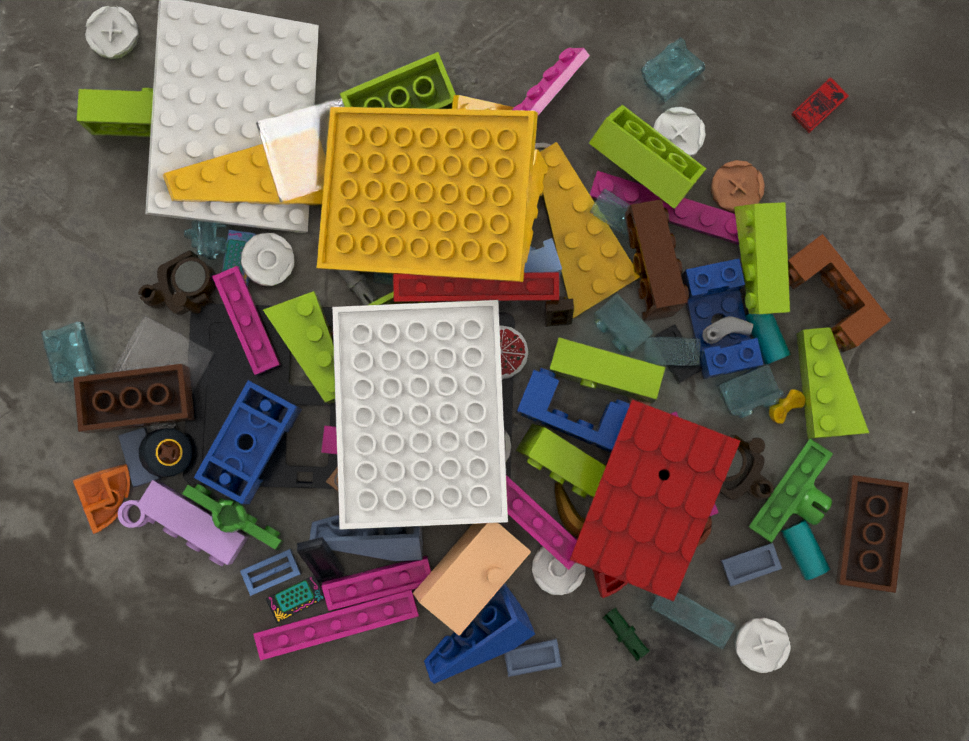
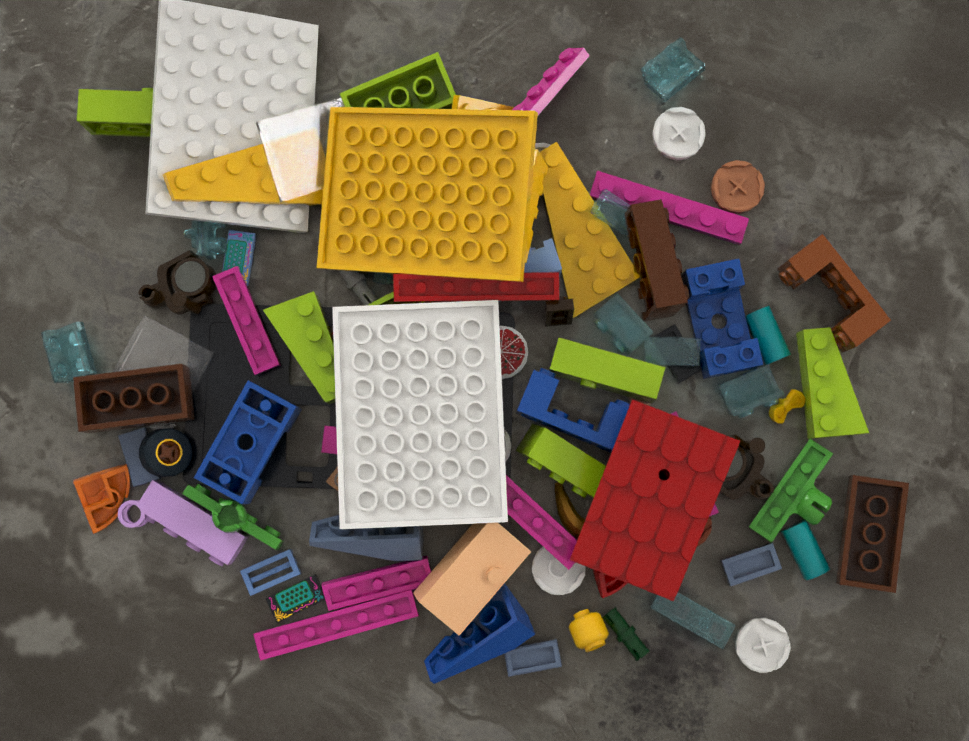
(112, 32): white tile -> none
(267, 259): white tile -> none
(320, 559): black tile -> none
(588, 630): none -> yellow head
(647, 155): lime brick -> none
(725, 326): light grey arm -> none
(764, 256): lime wedge -> none
(820, 105): red tile -> none

